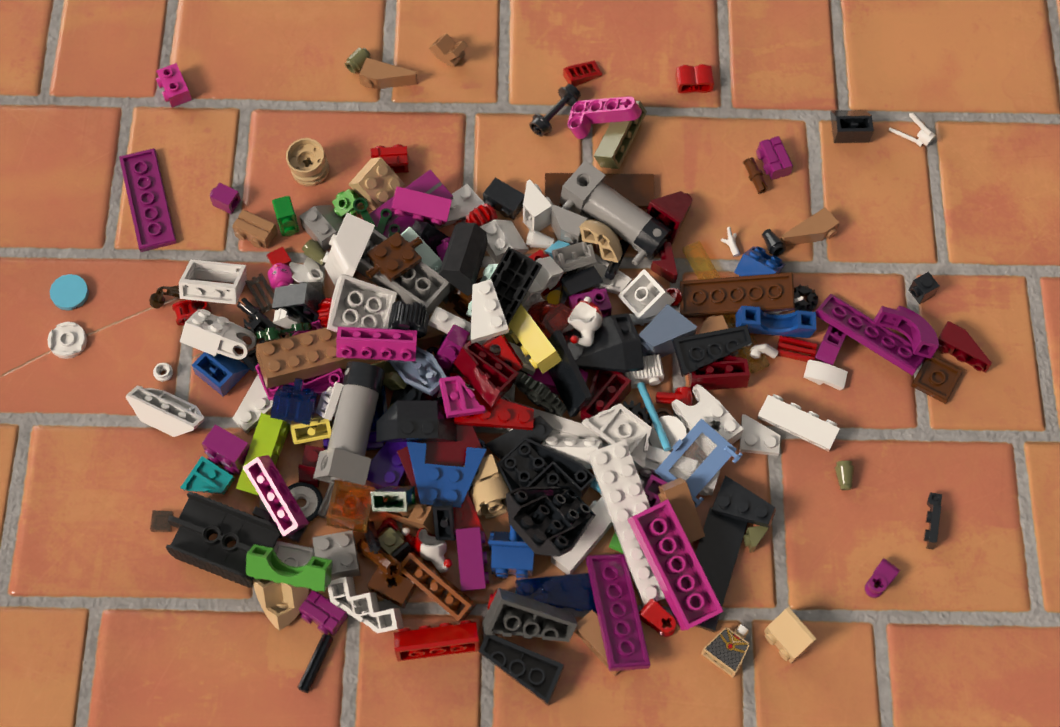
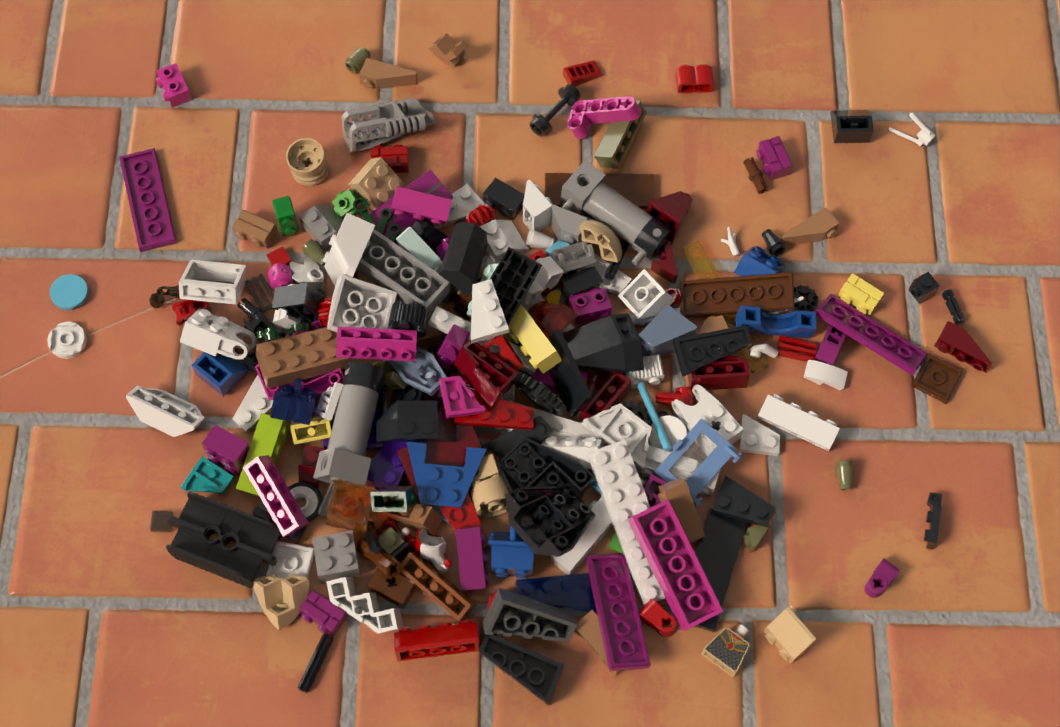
(163, 367): white plate -> none
(225, 198): magenta brick -> none
(264, 564): bright green arch -> none
(384, 123): none -> light grey connector
(394, 257): reddish brown plate -> none
(444, 520): black slope -> none
(587, 319): white piece -> none
(860, 294): none -> light yellow brick
(913, 326): magenta arch -> none
(953, 306): none -> black axle

